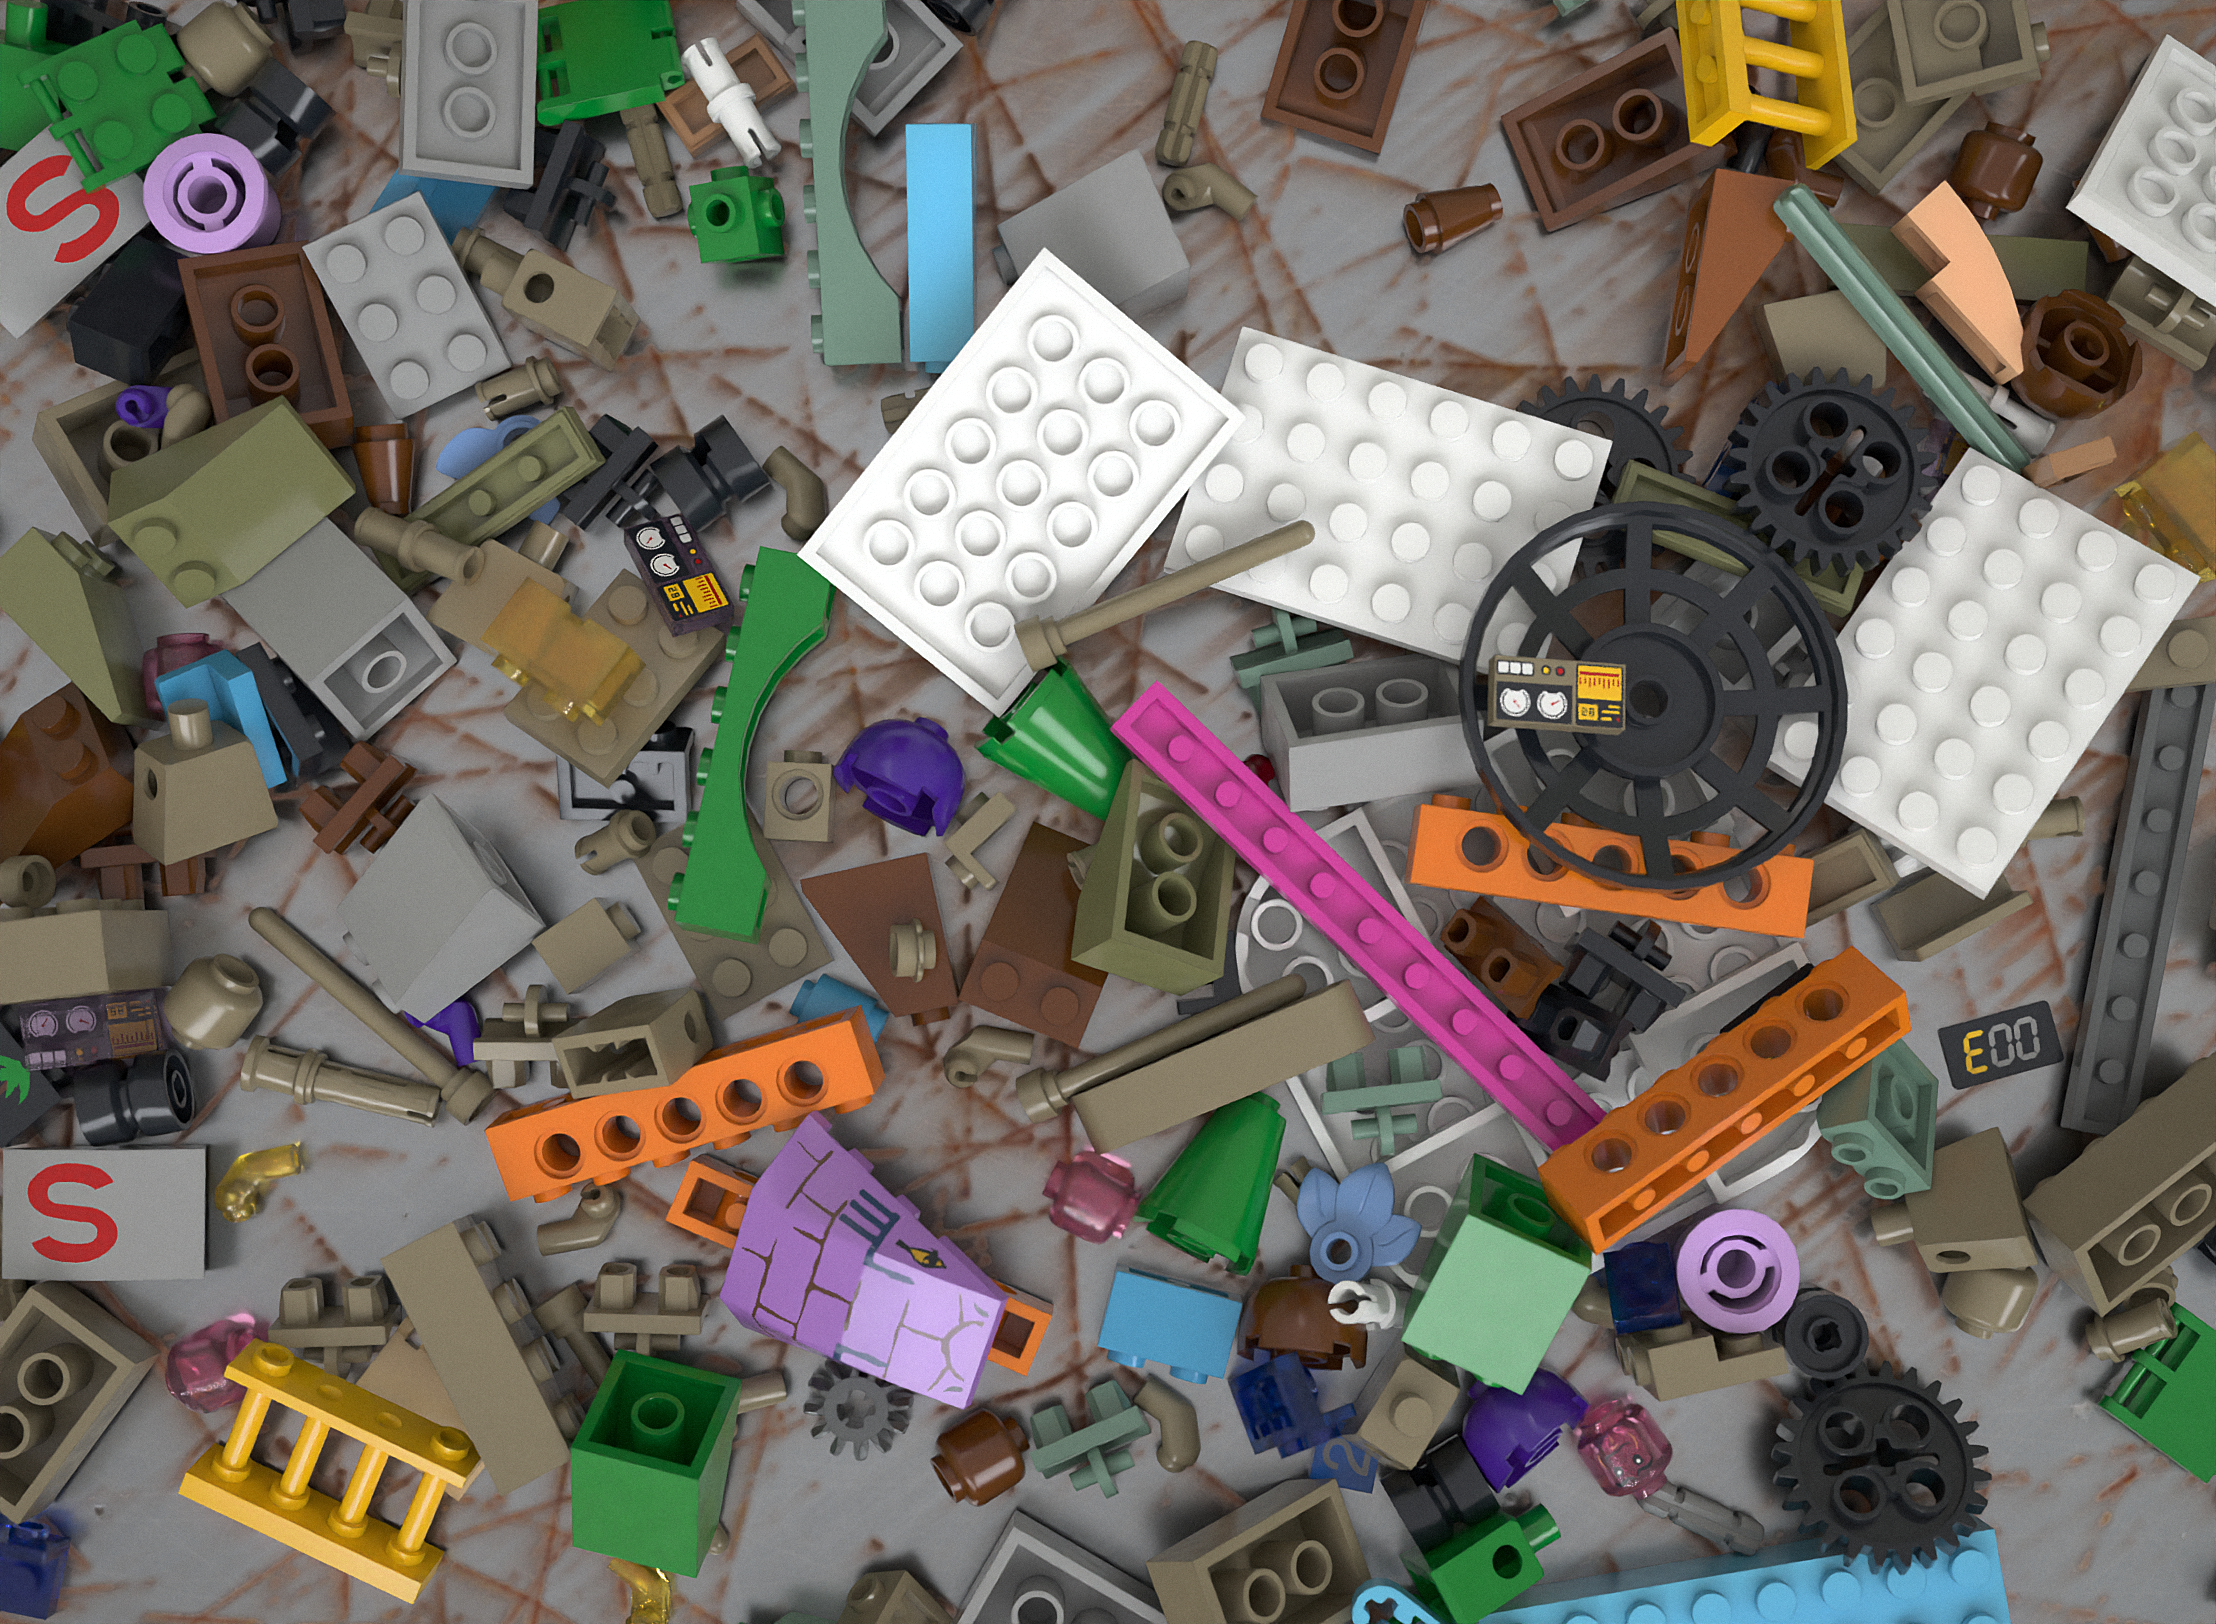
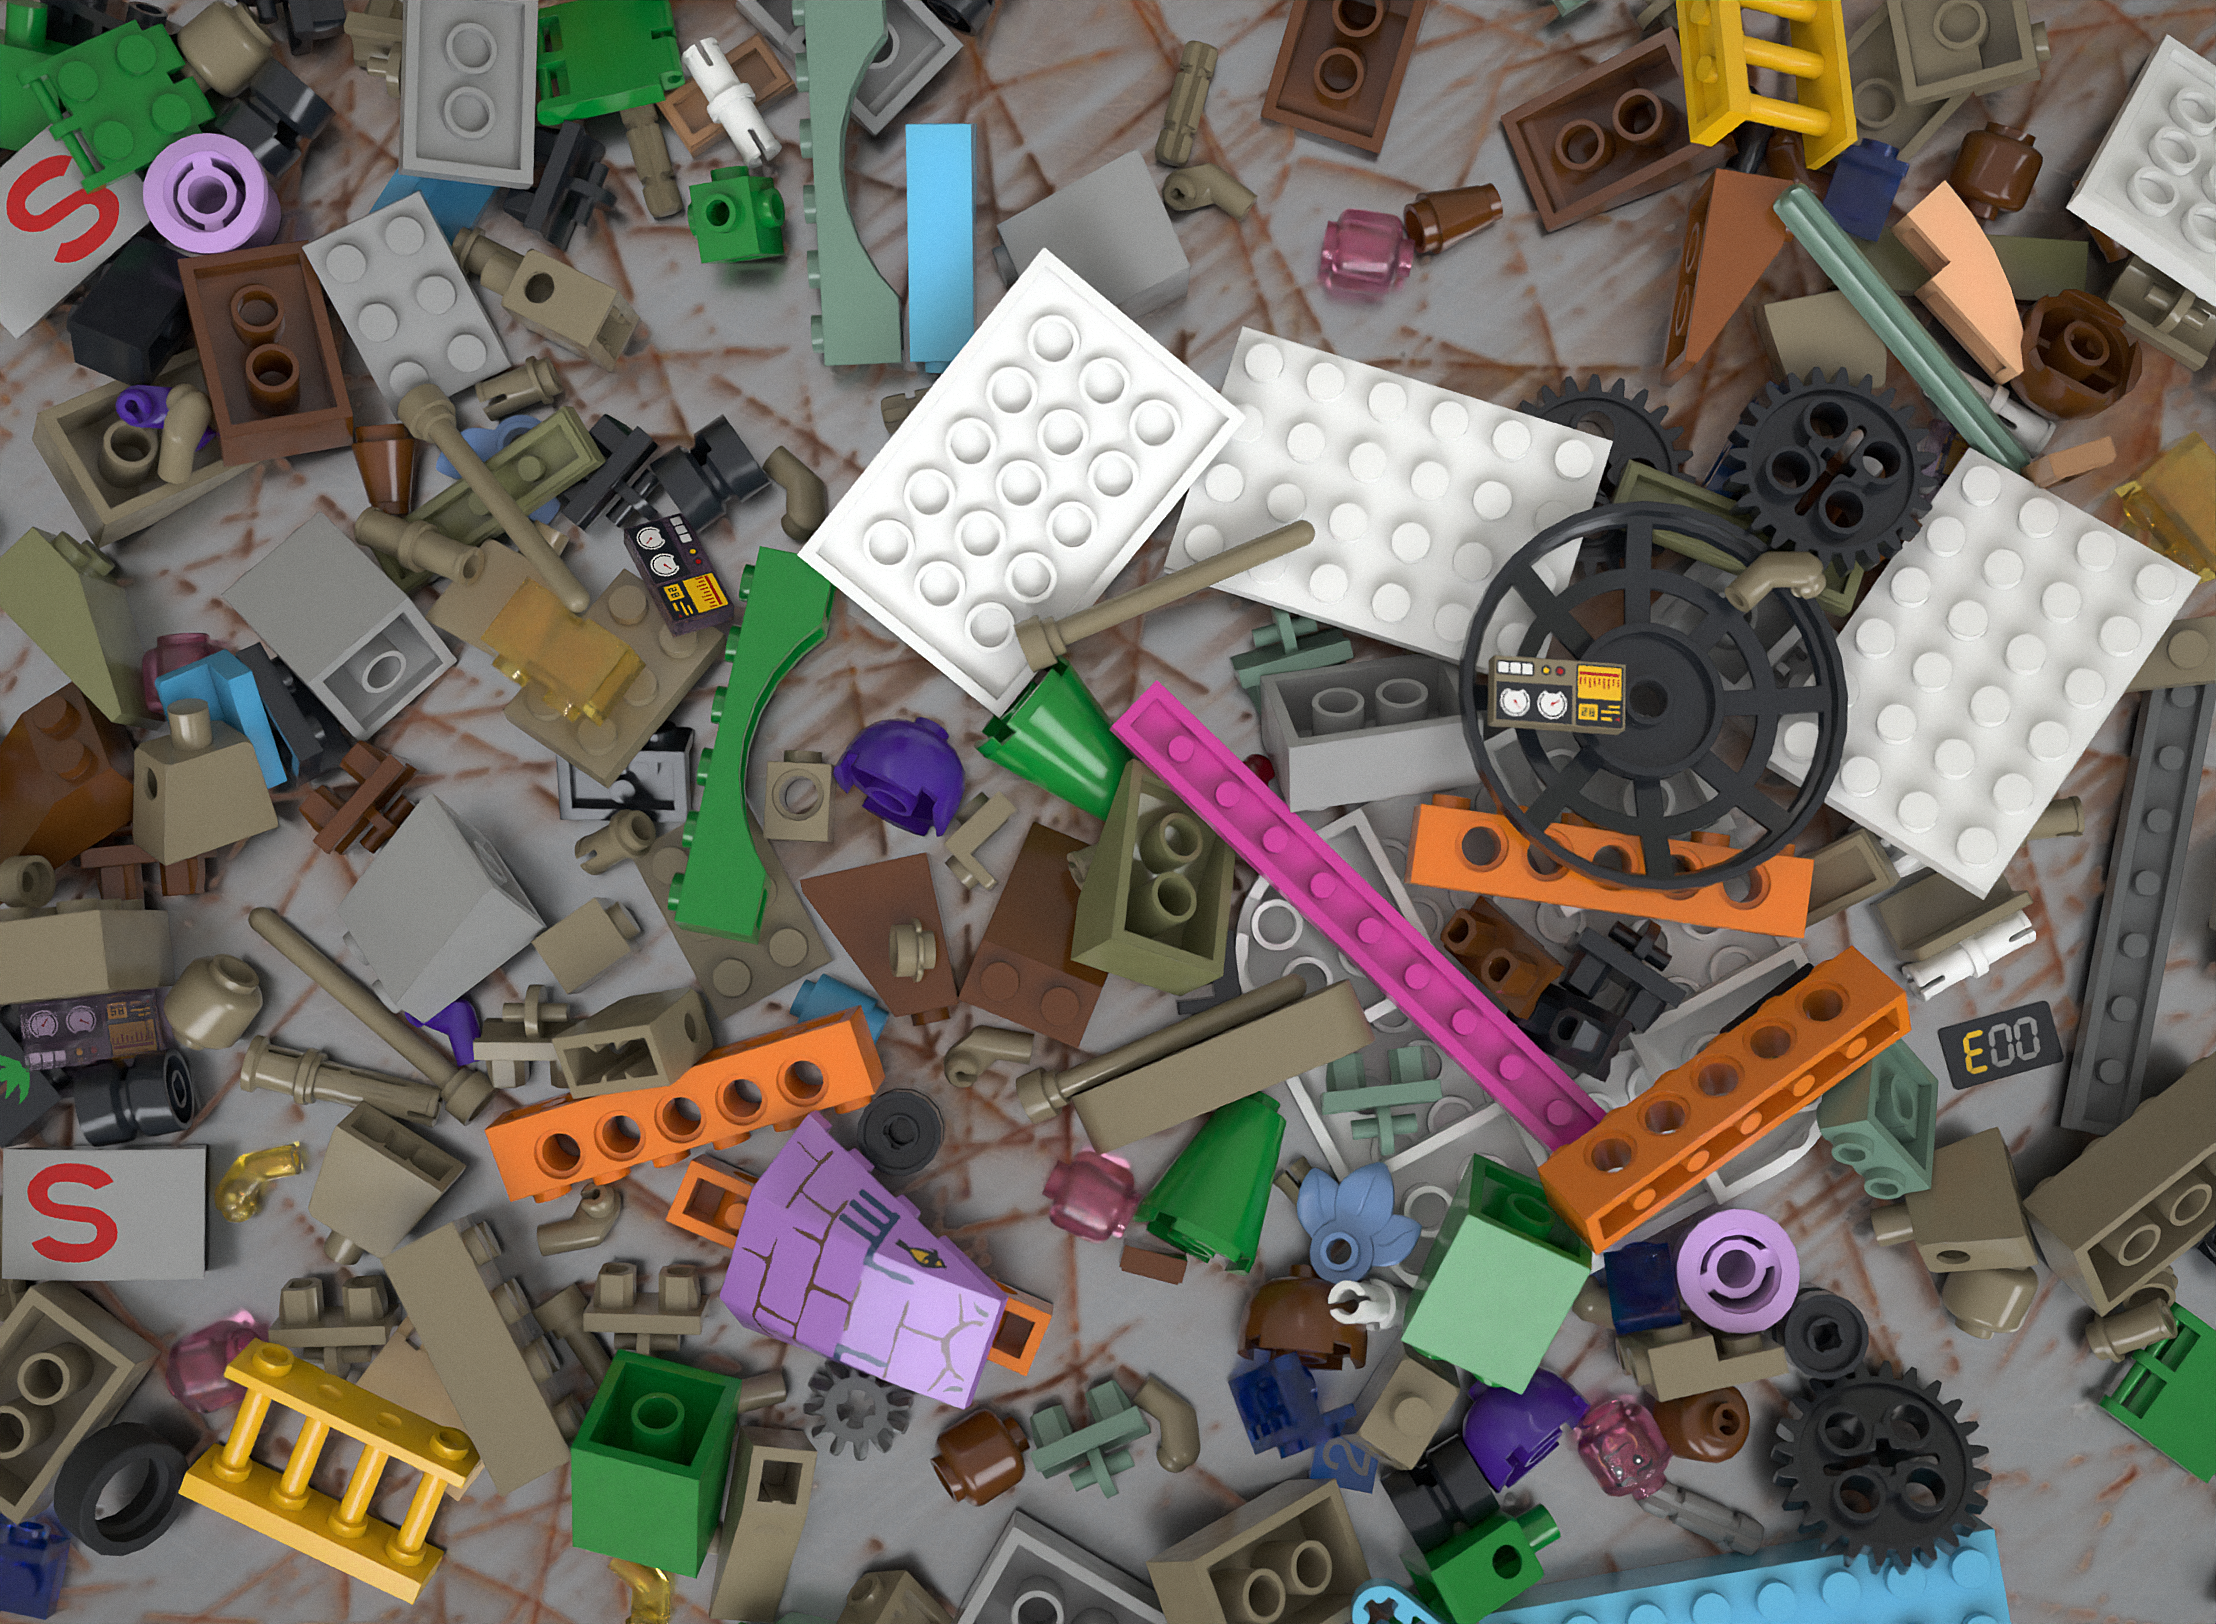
(91, 1469): none -> black tyre
(226, 500): olive slope -> none
(377, 1184): none -> dark tan torso
(432, 418): none -> dark tan piece
(762, 1522): none -> dark tan slope
(901, 1131): none -> black wheel
(1152, 1261): none -> reddish brown tile
(1169, 1324): dark azure brick -> none
(1366, 252): none -> clear pink head
(1705, 1424): none -> reddish brown head
(1777, 569): none -> dark tan arm
(1864, 188): none -> clear blue bracket
(1968, 956): none -> white pin

